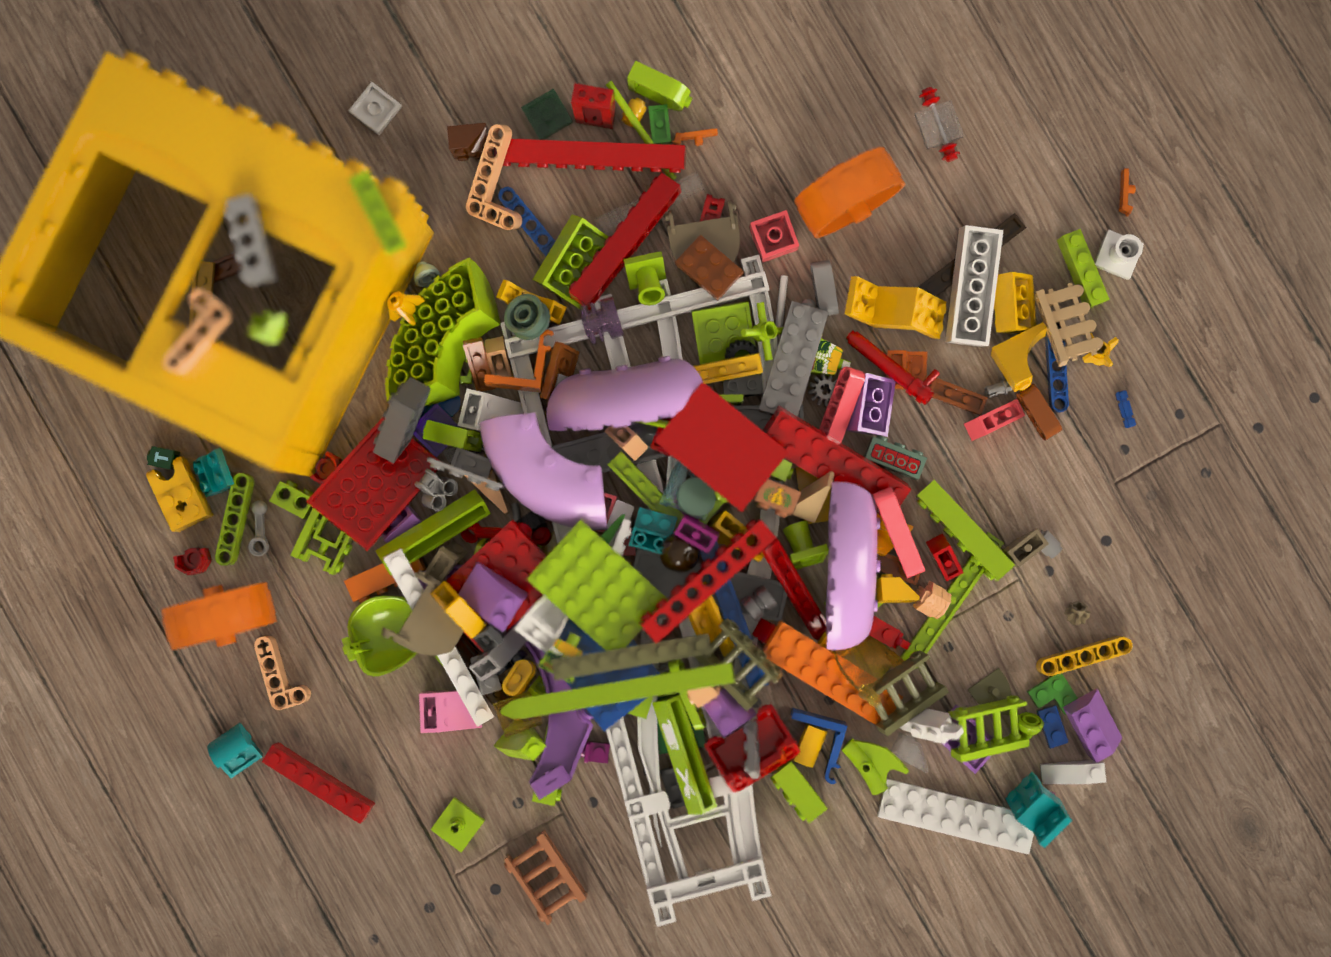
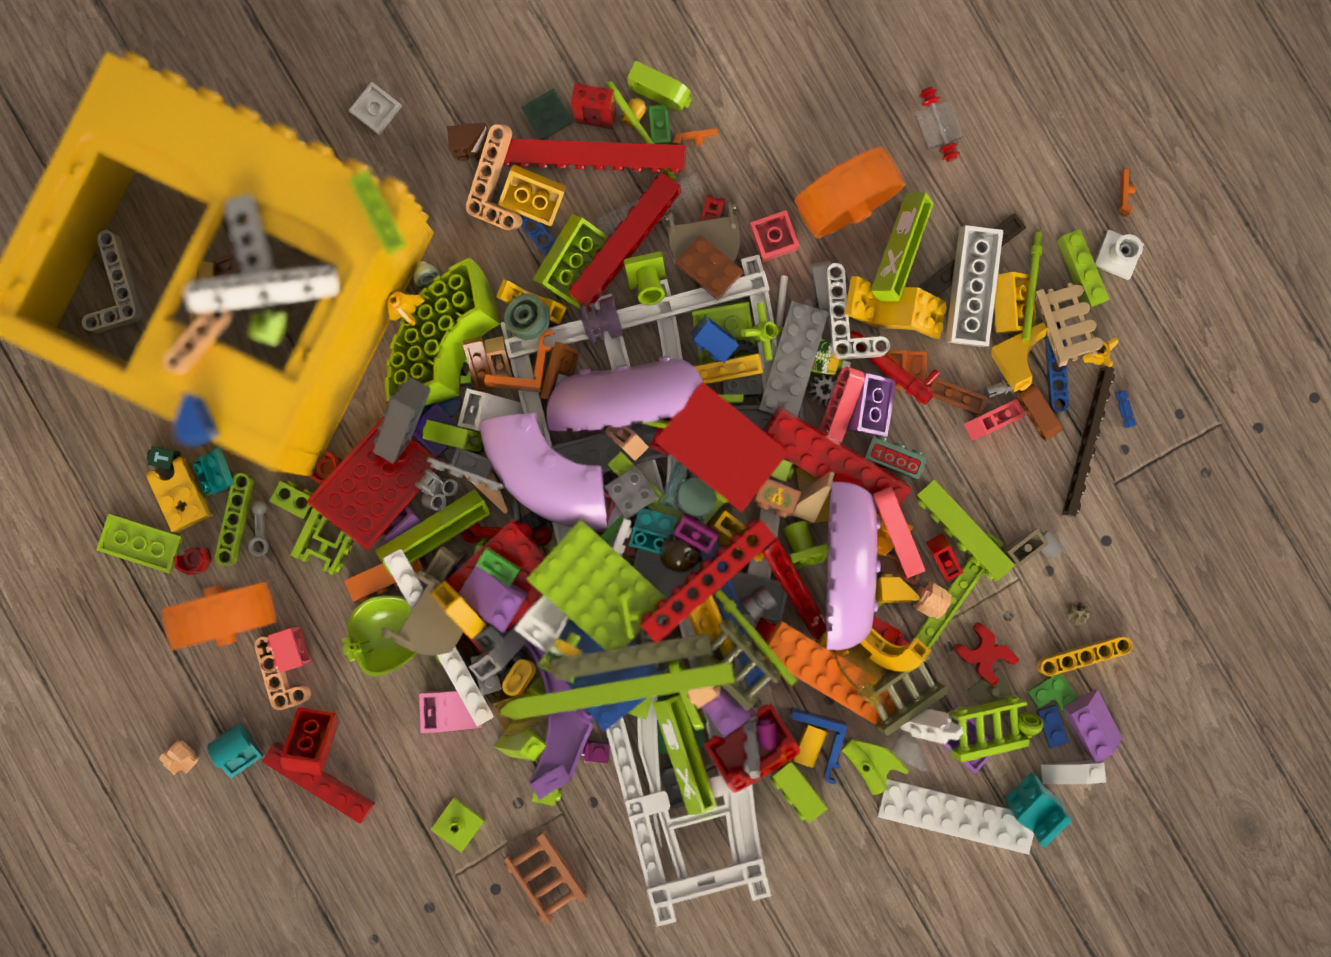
(118, 288): none -> white beam
(139, 543): none -> lime plate
(179, 757): none -> light nougat hair
(194, 421): none -> blue slope
(261, 288): none -> white beam
(288, 649): none -> coral brick
(309, 741): none -> red brick
(498, 566): none -> bright green plate
(532, 195): none -> yellow slope
(627, 616): none -> lime piece
(631, 492): none -> light grey hinge
(714, 339): none -> blue brick
(731, 607): none -> lime bar
(767, 733): none -> magenta brick
(843, 321): none -> white beam
(893, 656): none -> yellow arch
(902, 247): none -> lime brick
(985, 653): none -> red piece
(1036, 252): none -> lime bar
(1090, 435): none -> dark brown plate

